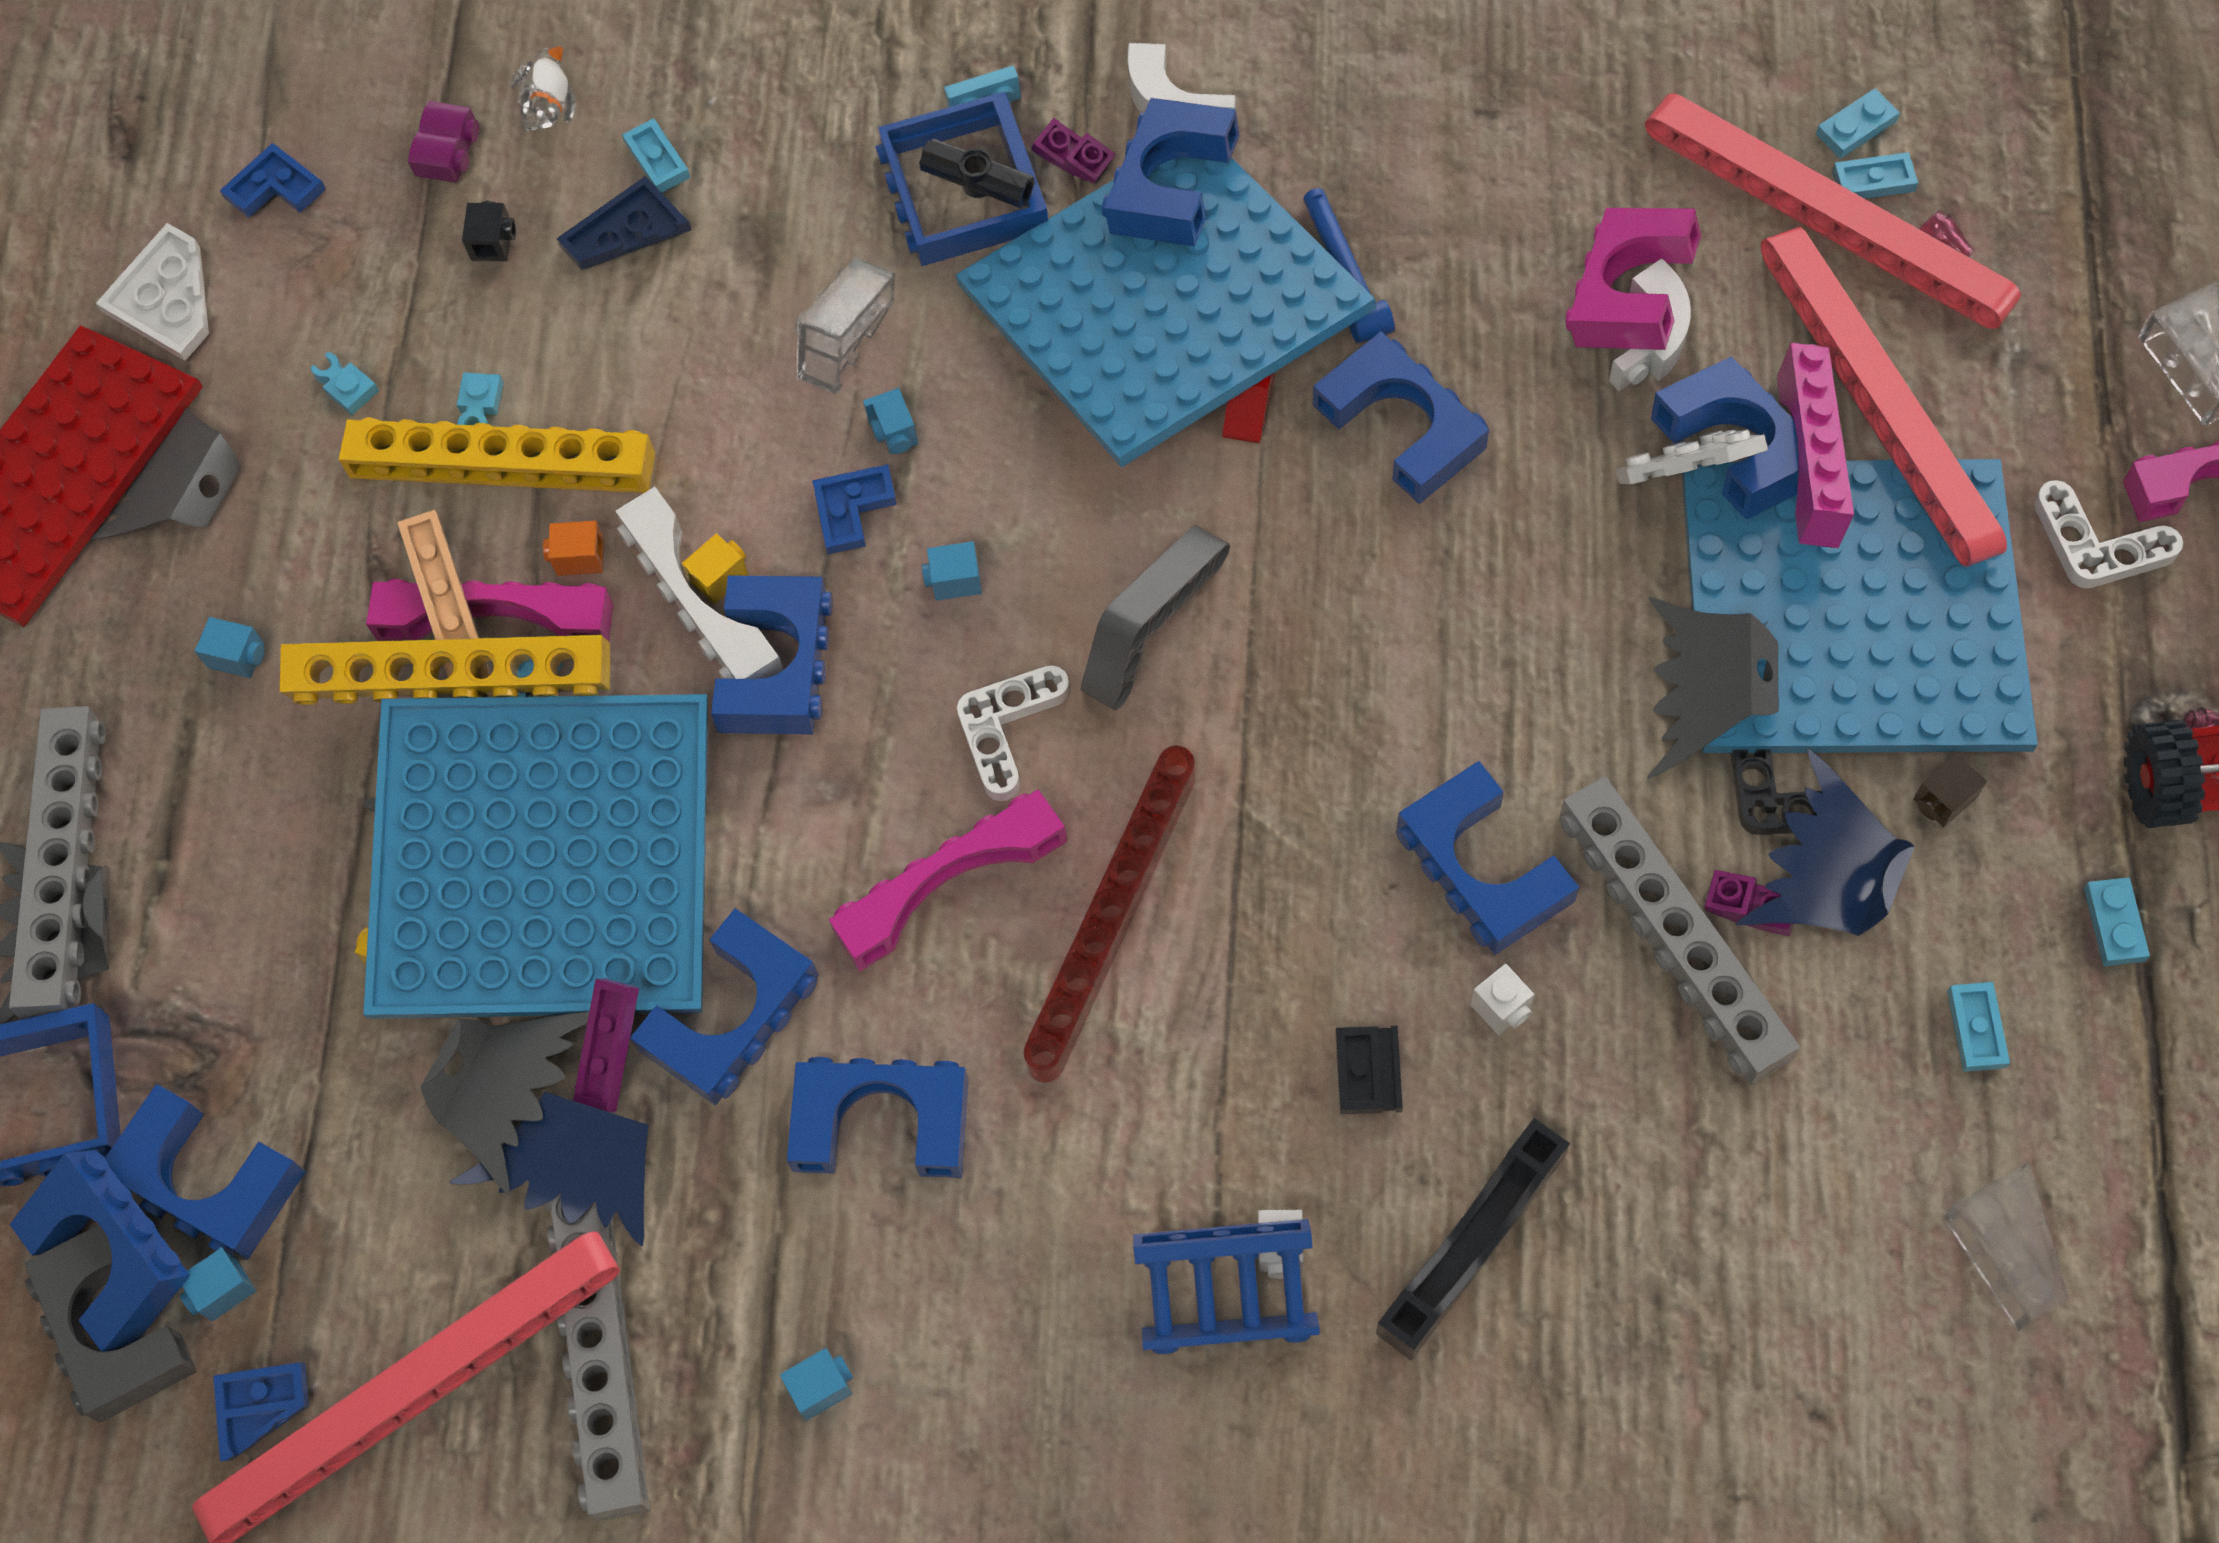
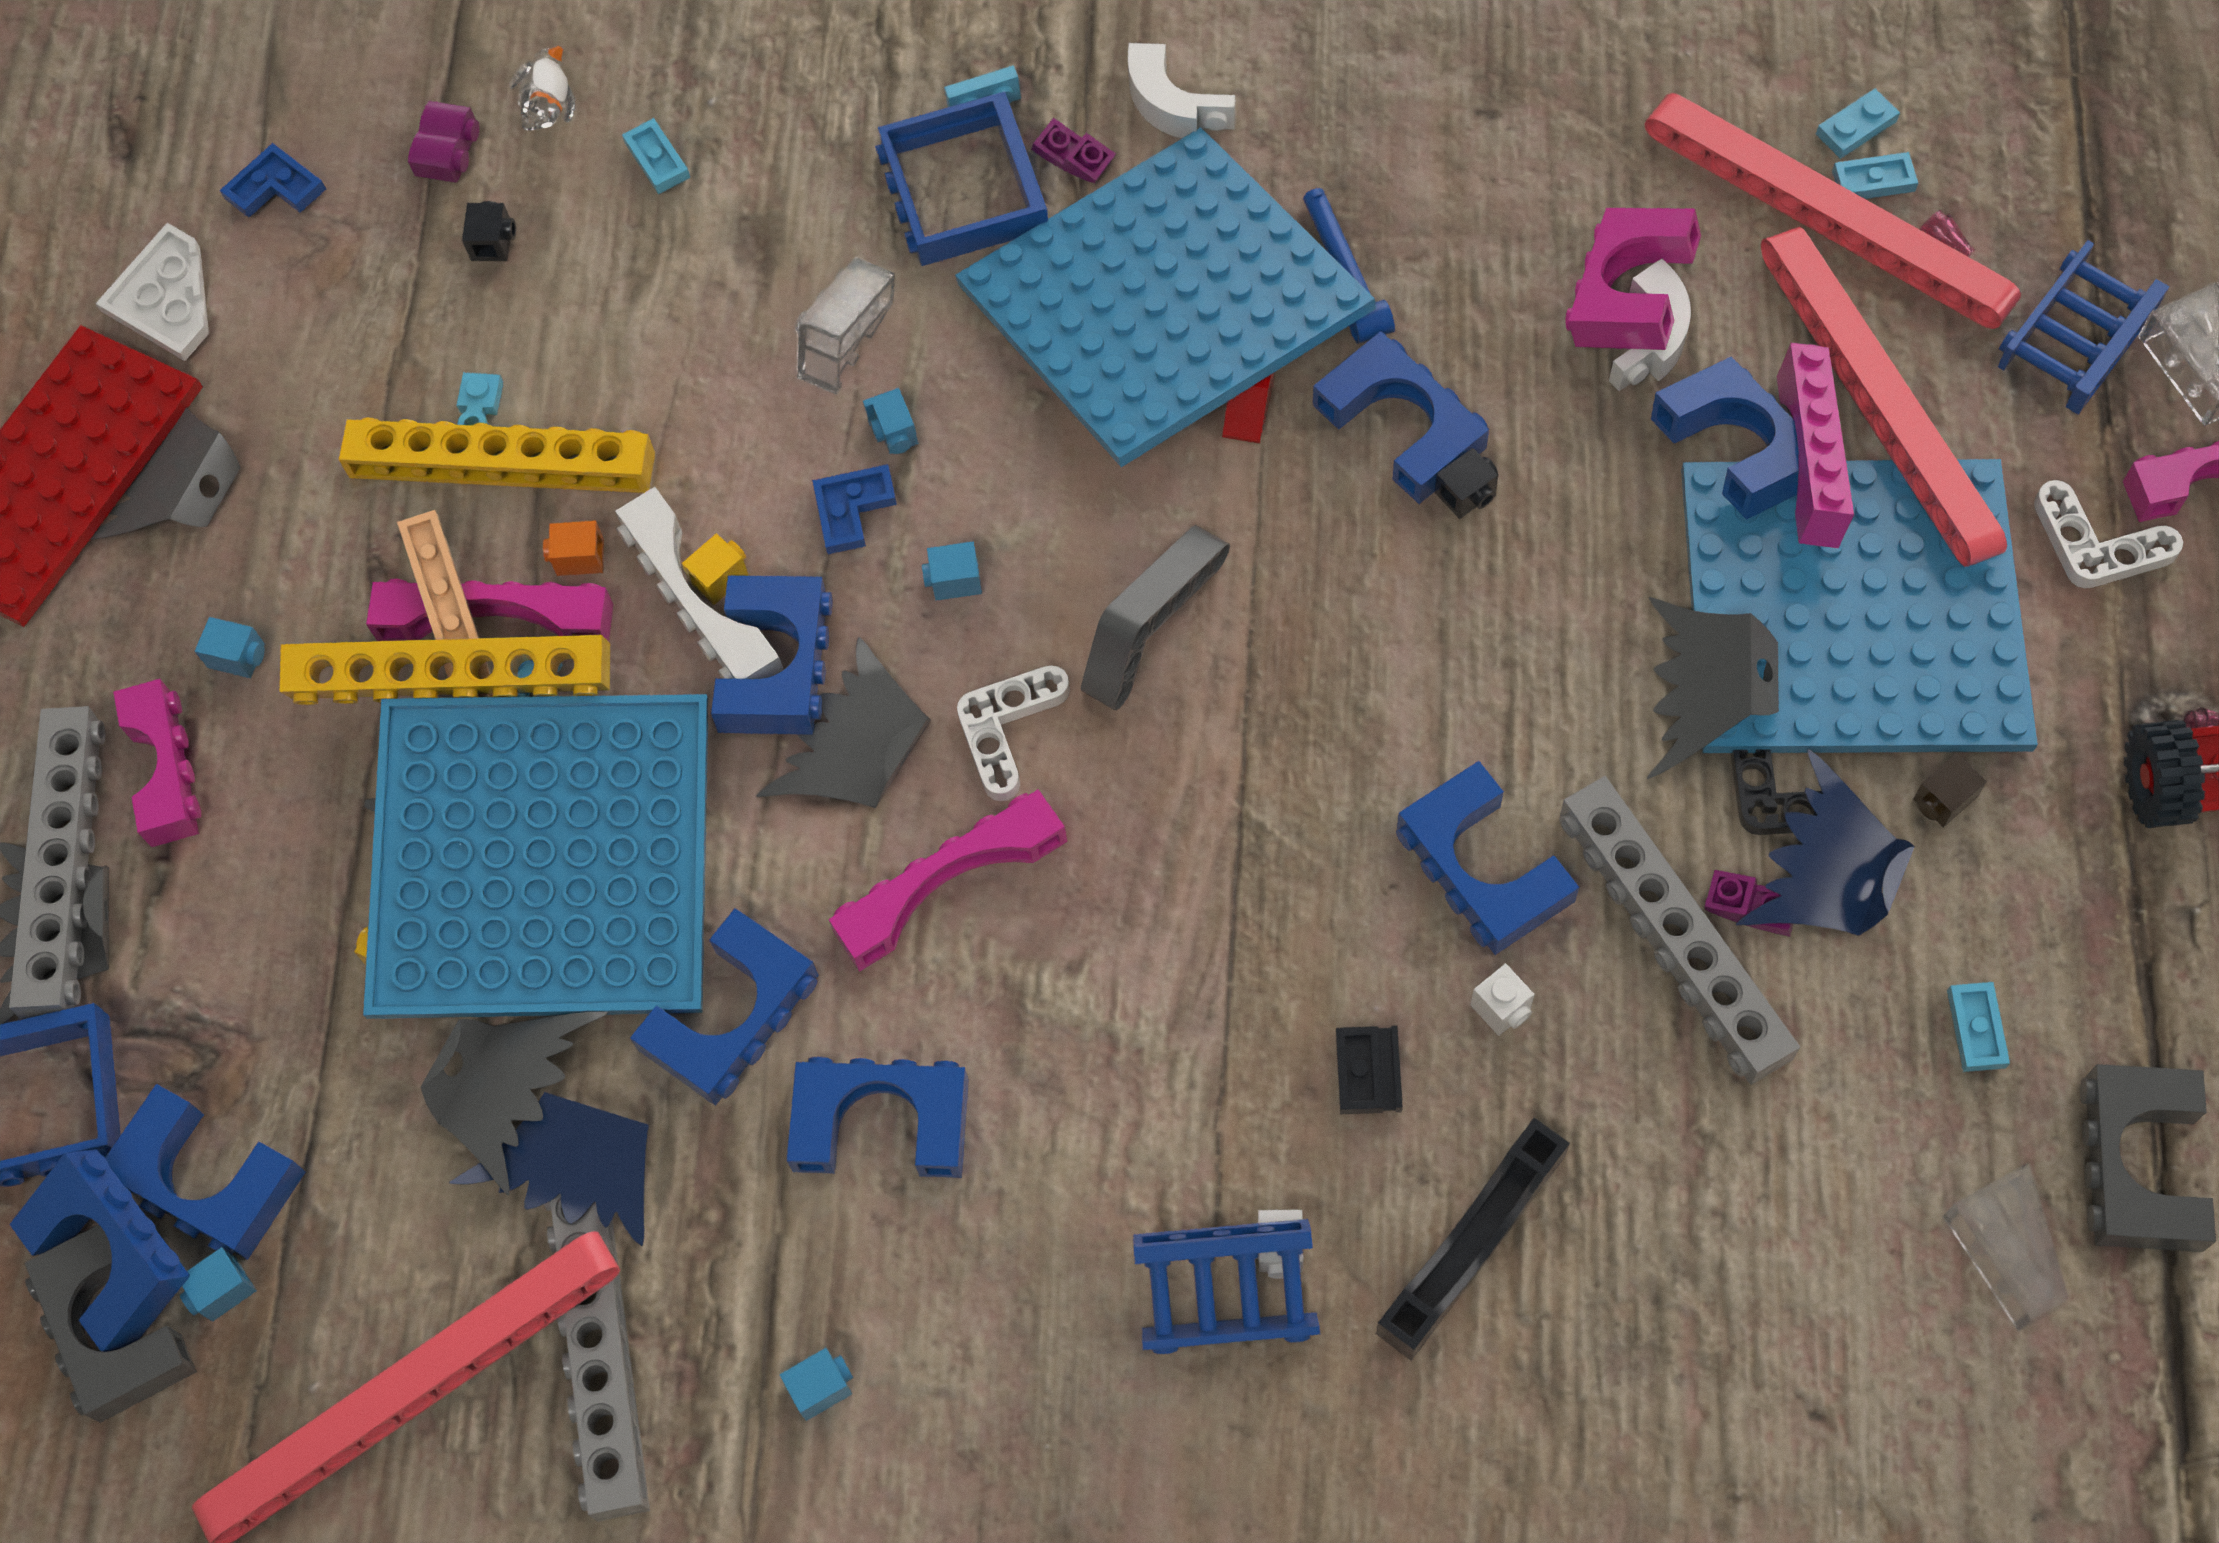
(166, 805): none -> dark pink arch
(256, 1404): blue wing -> none
(345, 385): medium azure plate -> none
(606, 1044): magenta plate -> none
(623, 225): dark blue wing -> none
(863, 741): none -> dark grey piece
(992, 177): black piece -> none
(1105, 929): clear red beam -> none
(1163, 134): blue arch -> none
(1467, 483): none -> black brick
(1681, 457): white plate -> none
(2101, 356): none -> blue fence
(2116, 921): medium azure plate -> none
(2121, 1208): none -> dark grey arch

